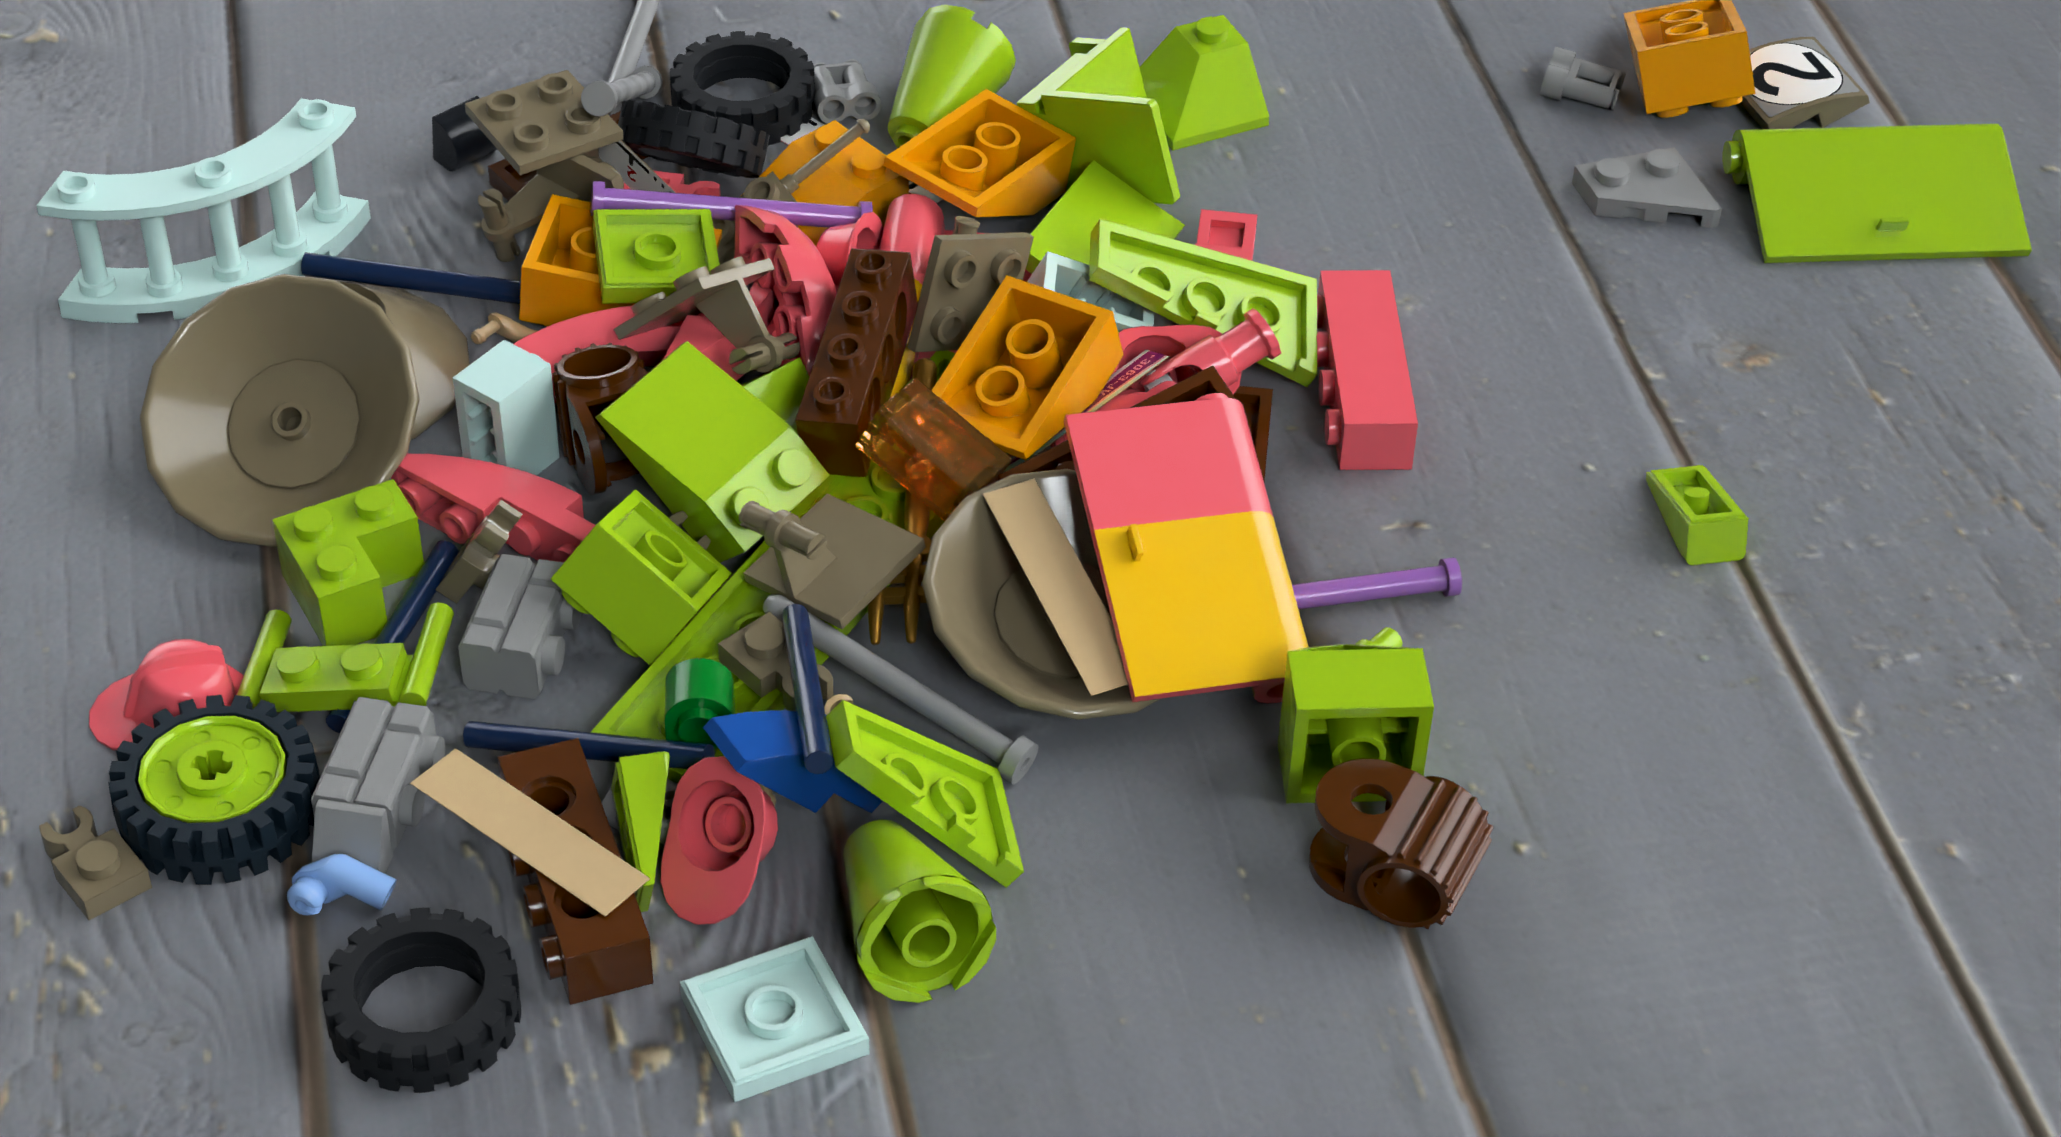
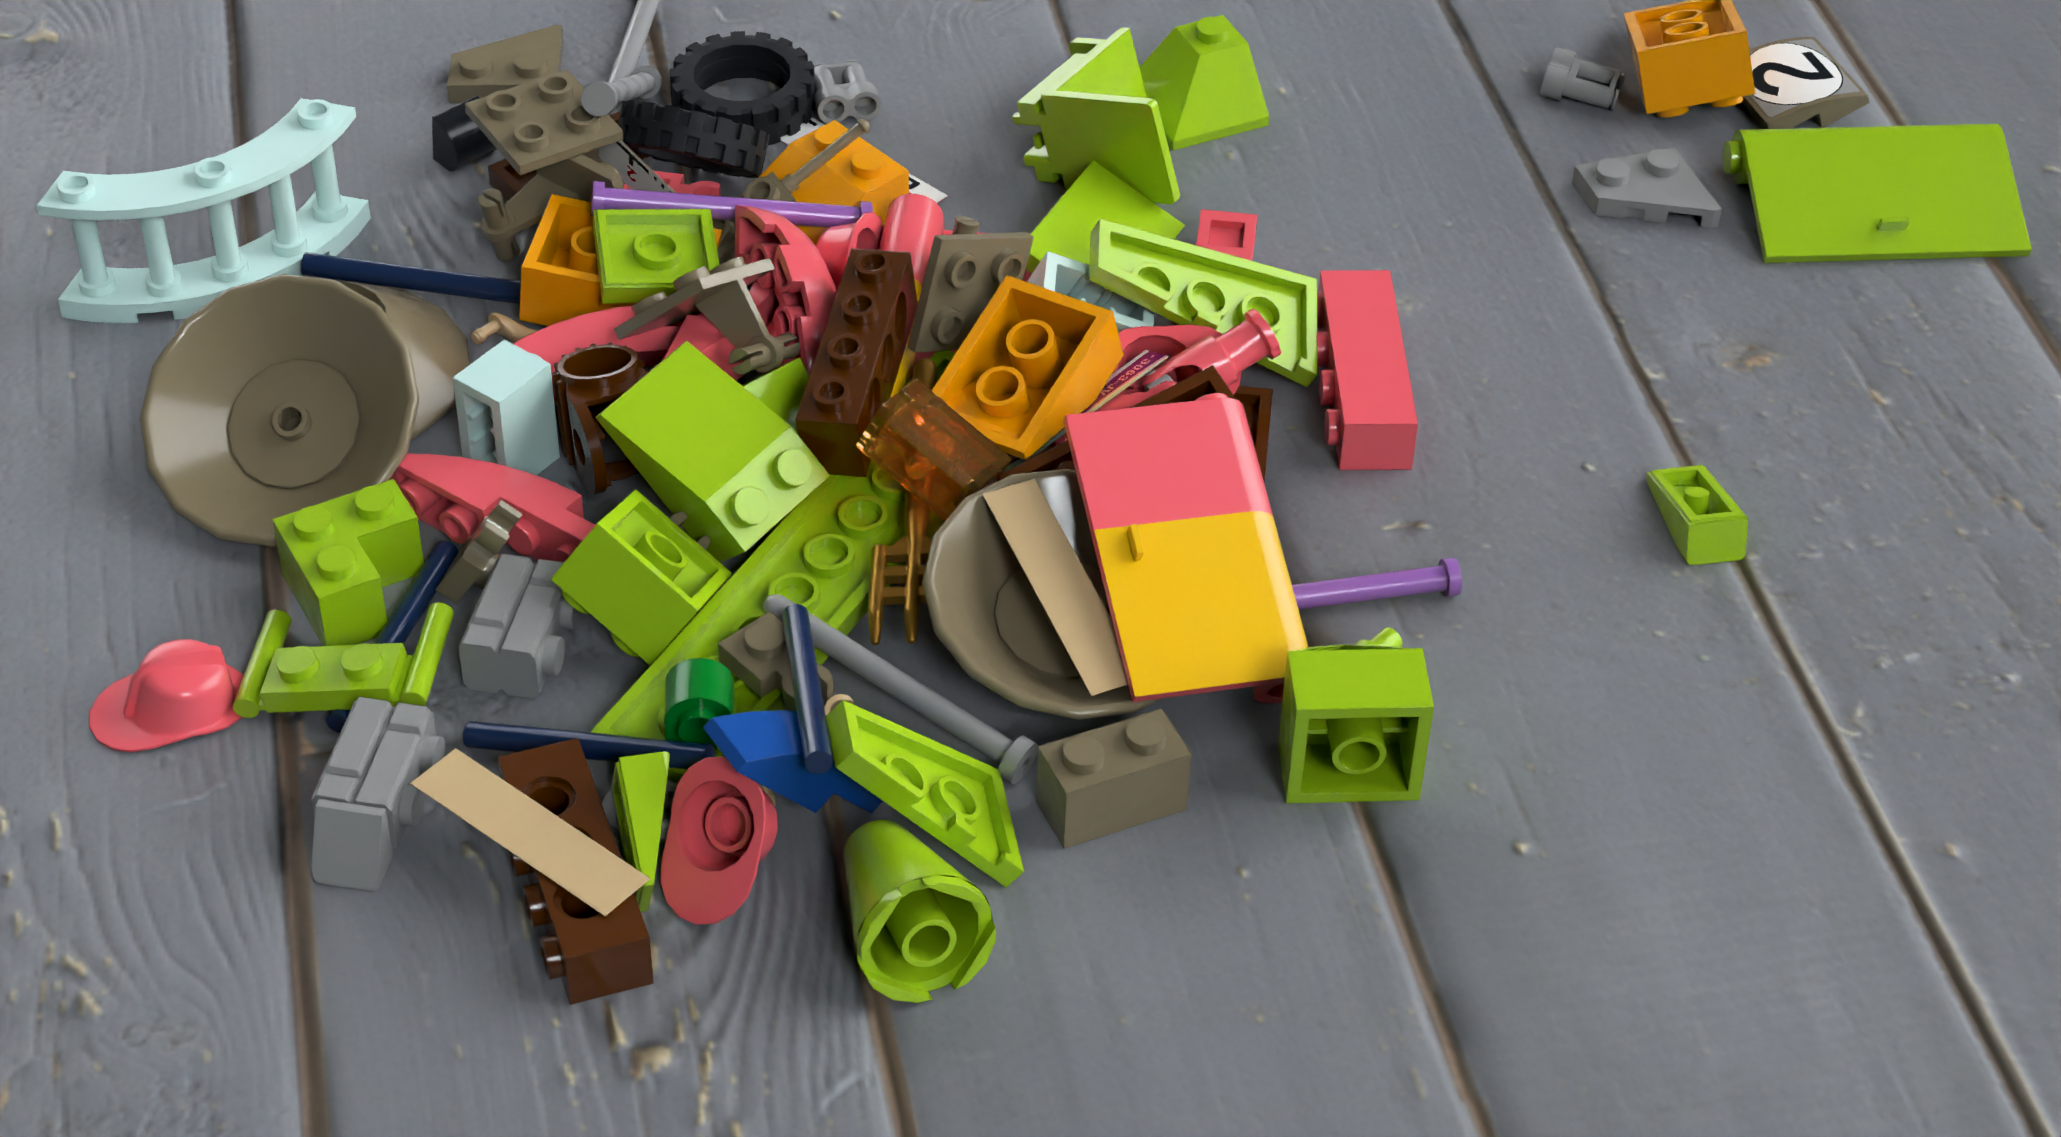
(94, 868): dark tan plate -> none
(214, 789): wheel -> none
(334, 878): light blue arm -> none
(430, 1056): black tyre -> none
(505, 63): none -> dark tan wing
(774, 1018): light aqua tile -> none
(828, 558): dark tan plate -> none
(946, 67): lime cone -> none
(989, 158): light orange slope -> none
(1113, 778): none -> dark tan brick
(1407, 860): reddish brown piece -> none

